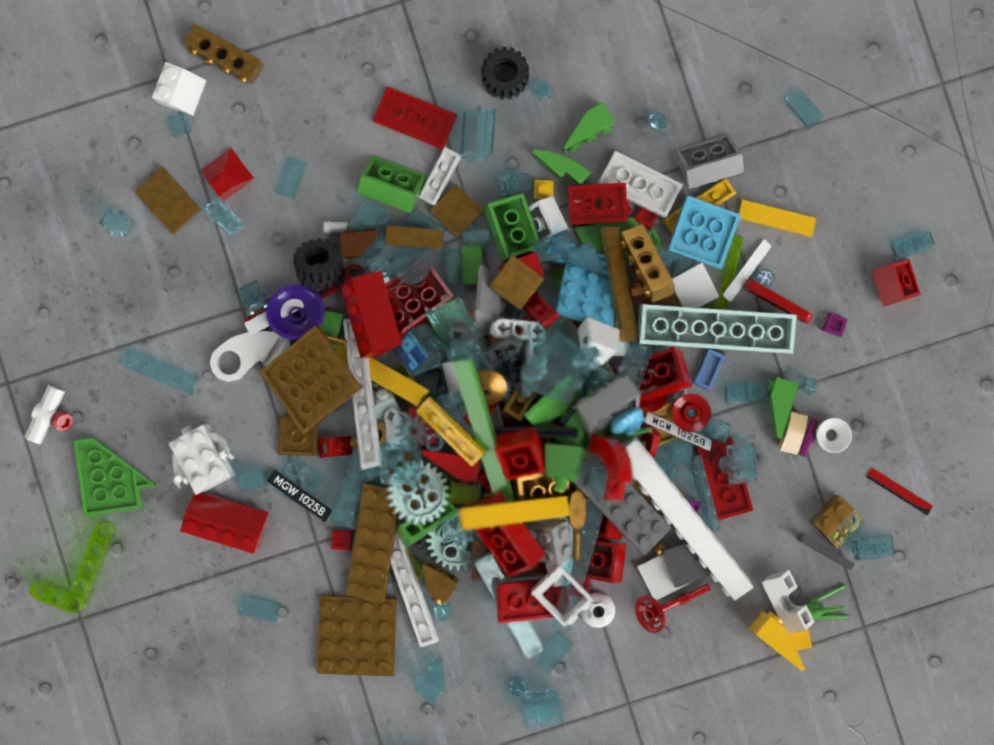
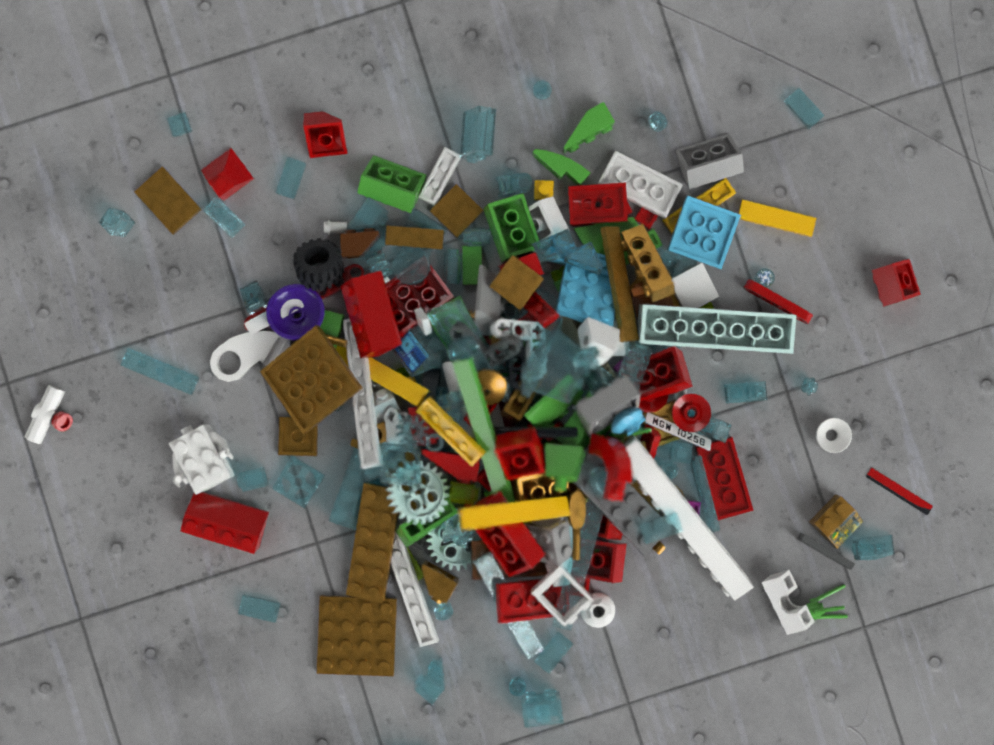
(82, 574): clear neon green beam -> none
(107, 480): bright green wing -> none
(178, 89): white slope -> none
(199, 36): pearl gold brick -> none
(299, 495): black sticker -> none
(324, 134): none -> red slope
(335, 446): red bracket -> none
(341, 539): red tile -> none
(415, 118): red tile -> none
(423, 321): none -> white tile
(510, 58): black tyre -> none
(657, 577): white tile -> none
(657, 609): red dish -> none
(661, 528): none -> clear light blue tile
(684, 565): dark grey tile -> none
(709, 369): medium blue tile -> none
(730, 270): clear neon green axle -> none
(743, 463): clear light blue plate -> none
(747, 270): white sticker -> none
(770, 630): yellow slope -> none
(780, 400): bright green slope -> none
(793, 433): tan slope -> none
(801, 640): yellow tile -> none
(808, 437): magenta bar -> none
(834, 325): magenta tile -> none
(912, 244): clear light blue slope -> none

